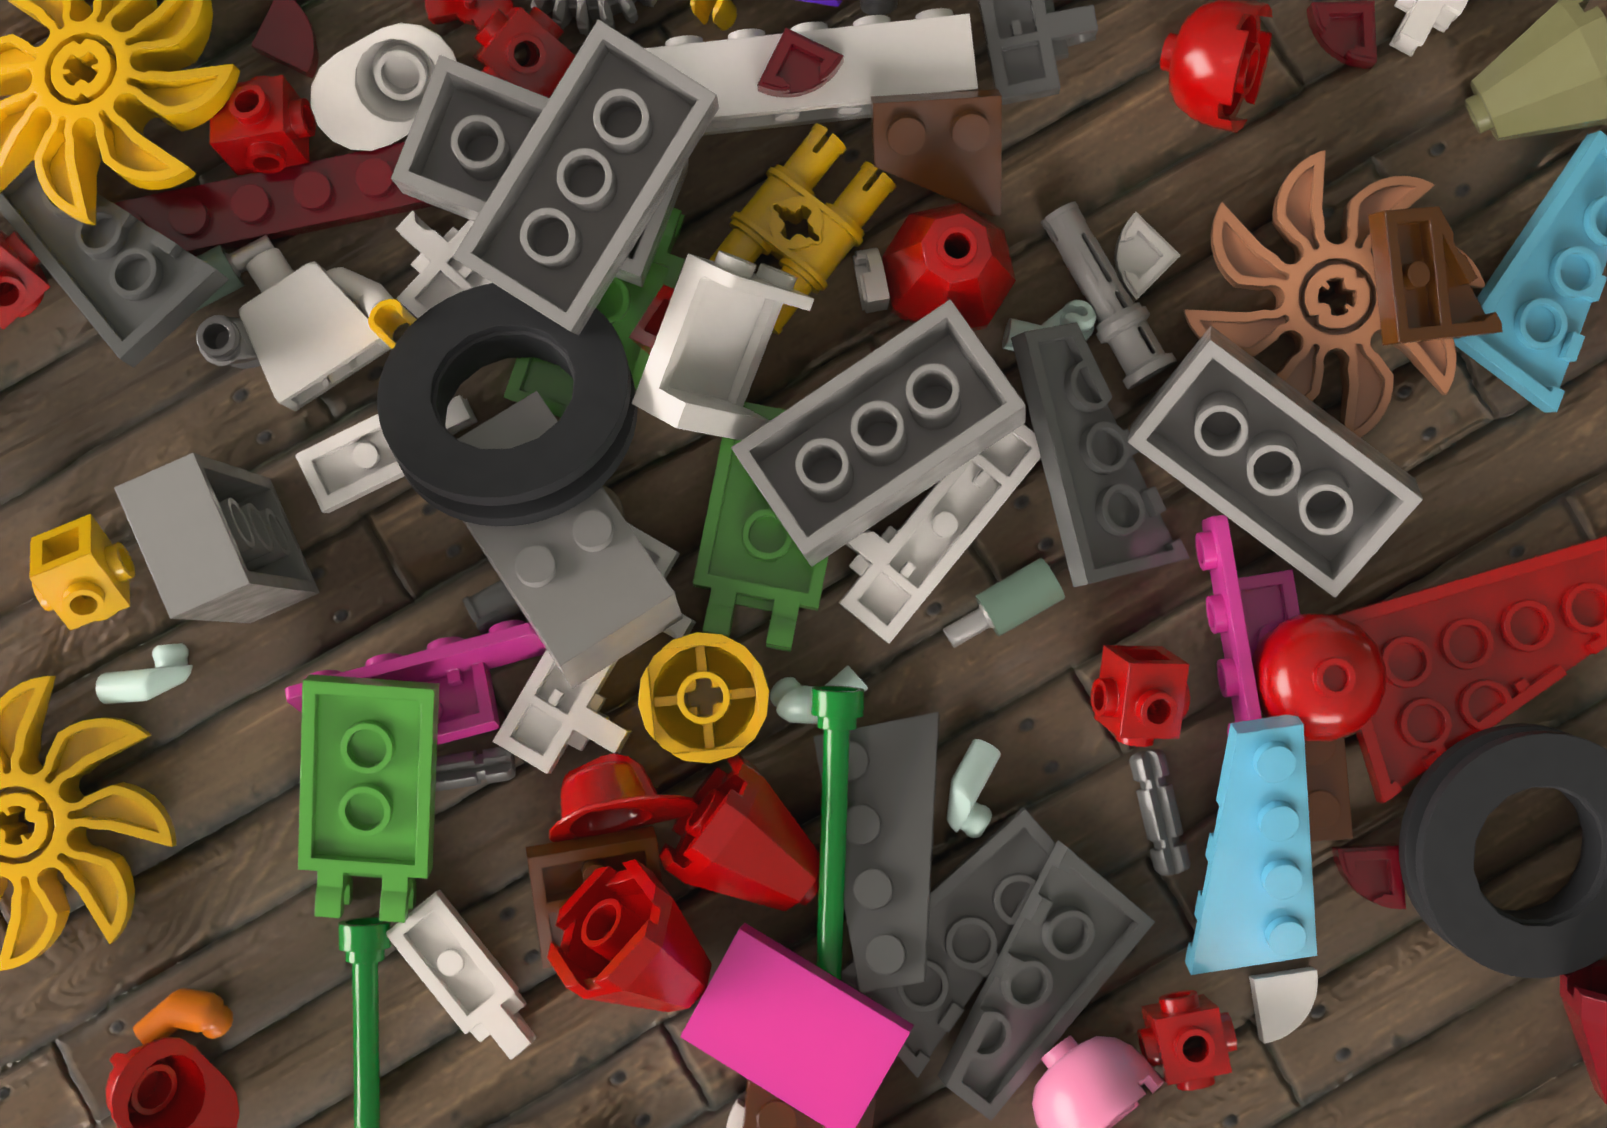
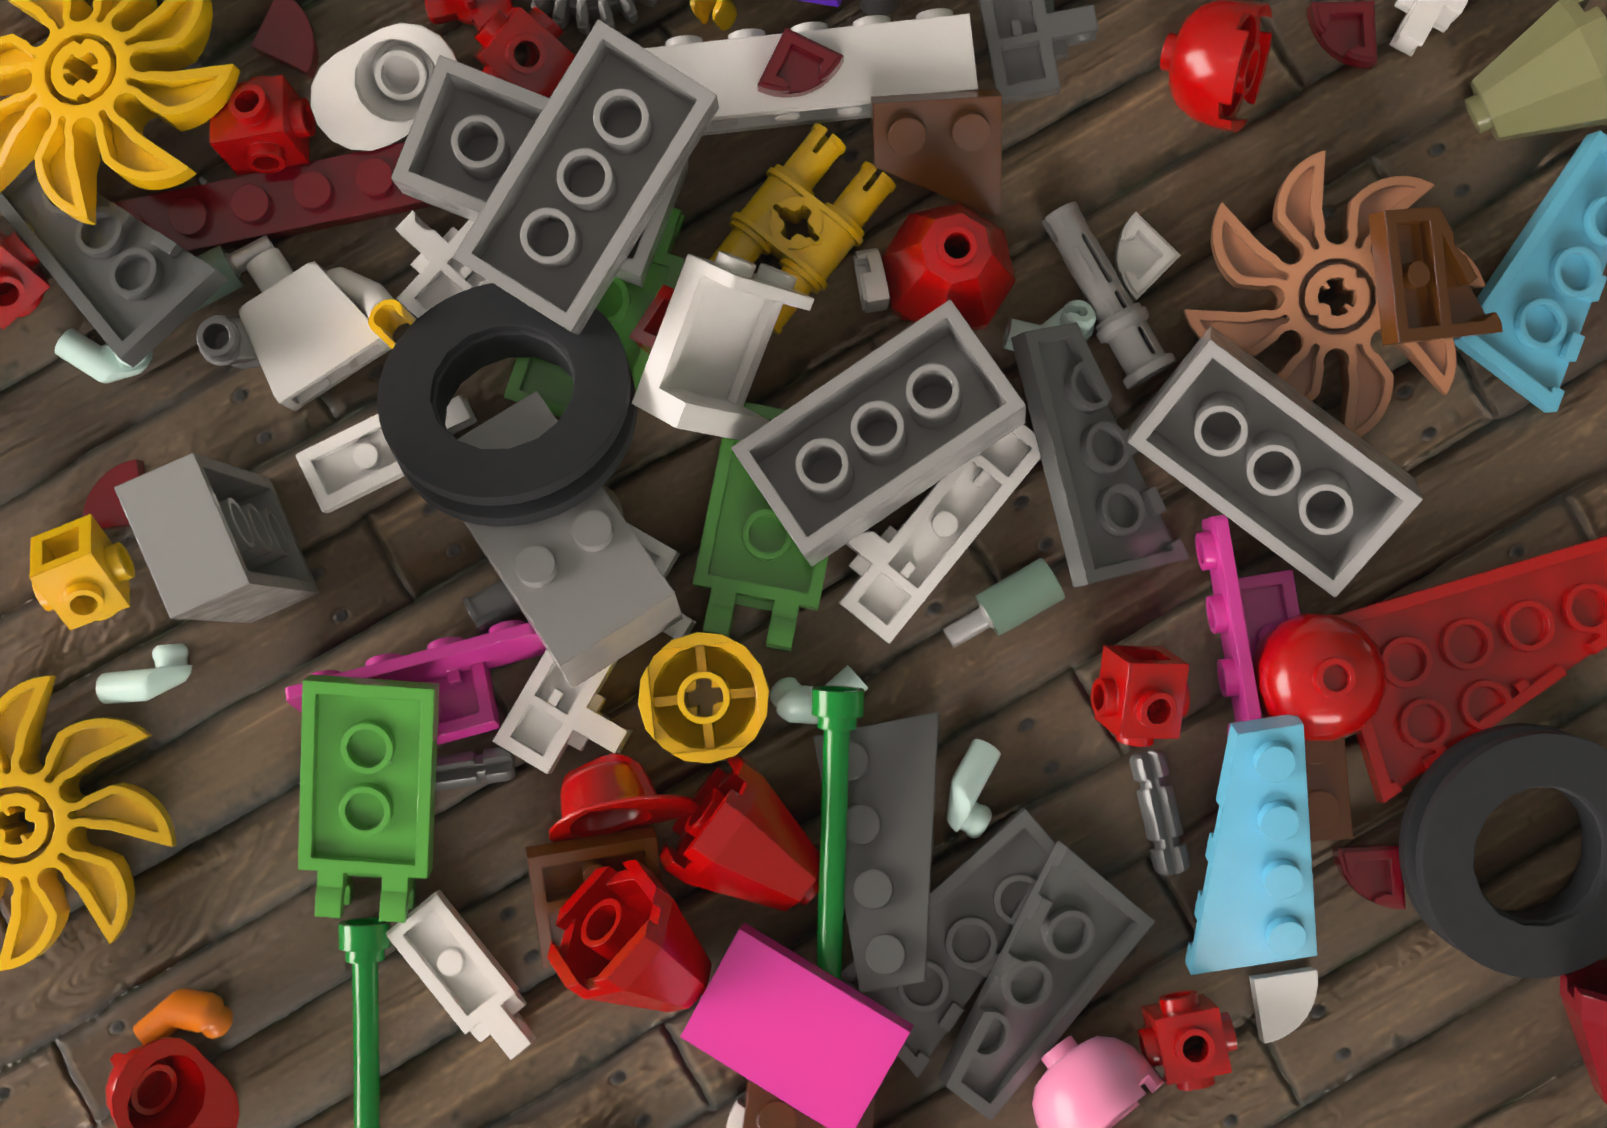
(94, 359): none -> light aqua arm
(103, 499): none -> dark red tile

